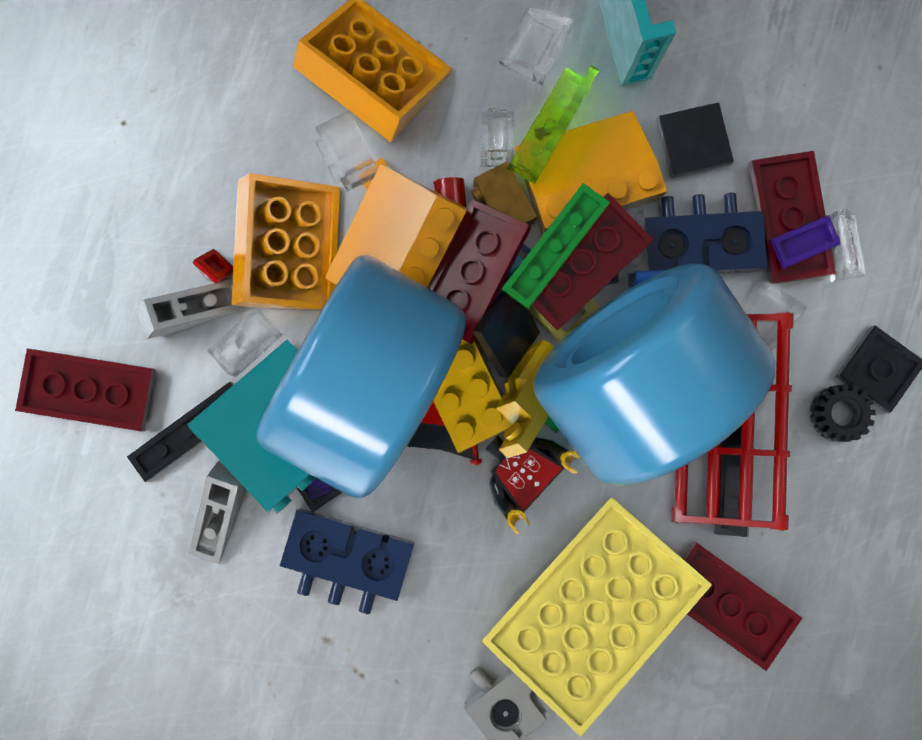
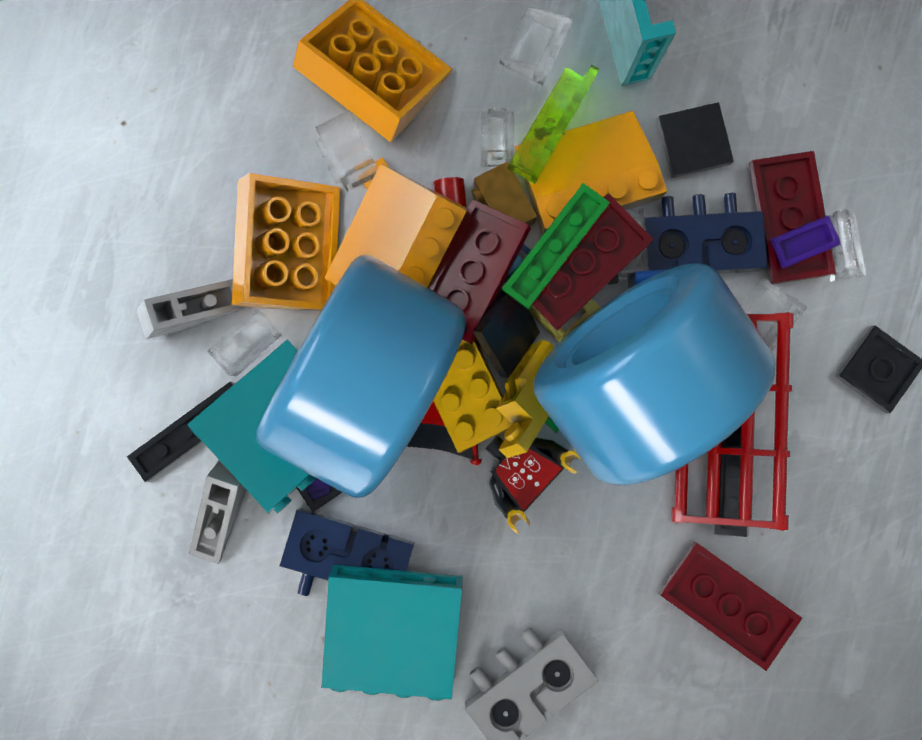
(85, 389): dark red plate -> none
(213, 266): red slope -> none
(391, 632): none -> teal panel
(596, 615): light yellow plate -> none
(861, 413): black tyre -> none

